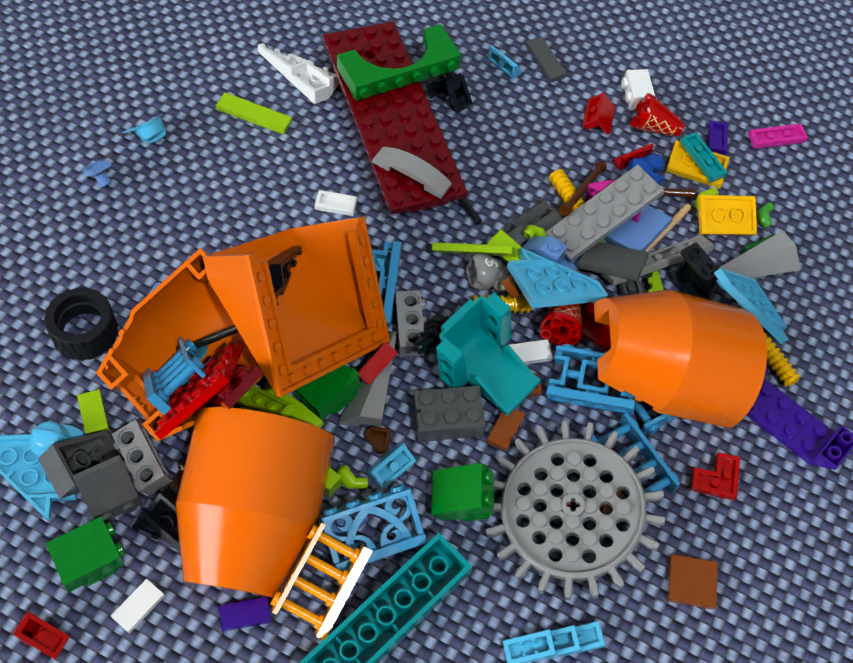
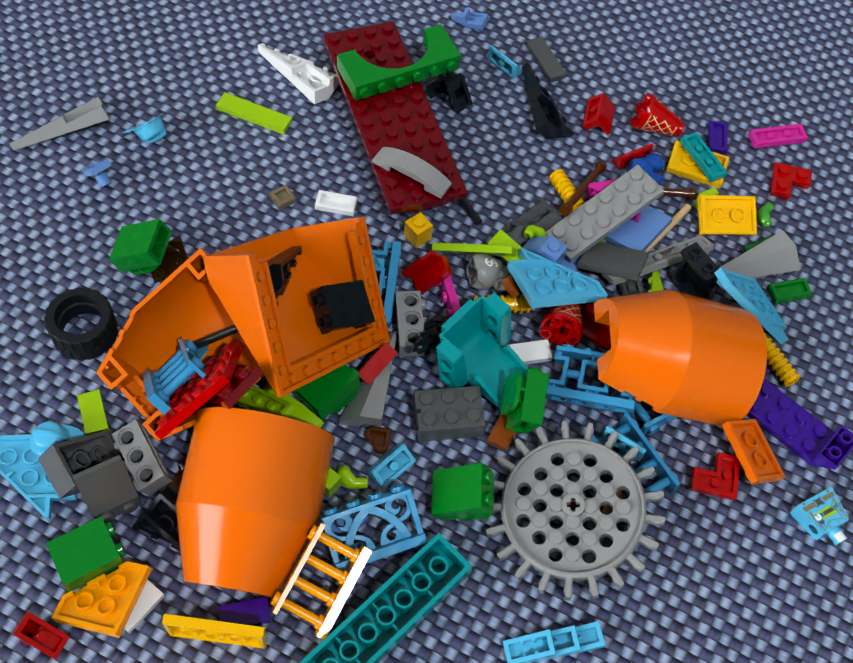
(78, 118): none -> light grey wedge
(105, 601): none -> light orange plate
(141, 246): none -> green brick
(173, 258): none -> dark brown hinge
(215, 631): none -> yellow tile
(282, 197): none -> dark tan tile
(341, 306): none -> black panel
(418, 230): none -> yellow brick
(428, 271): none -> red panel
(449, 296): none -> dark pink plate
(471, 19): none -> medium blue slope
(524, 400): none -> green brick
(544, 109): none -> black wedge
(623, 442): none -> medium azure slope
(636, 86): white brick -> none
(692, 581): dark orange tile -> none
(753, 451): none -> orange plate
(785, 177): none -> red plate
(789, 291): none -> green tile
(822, 516): none -> medium azure torso

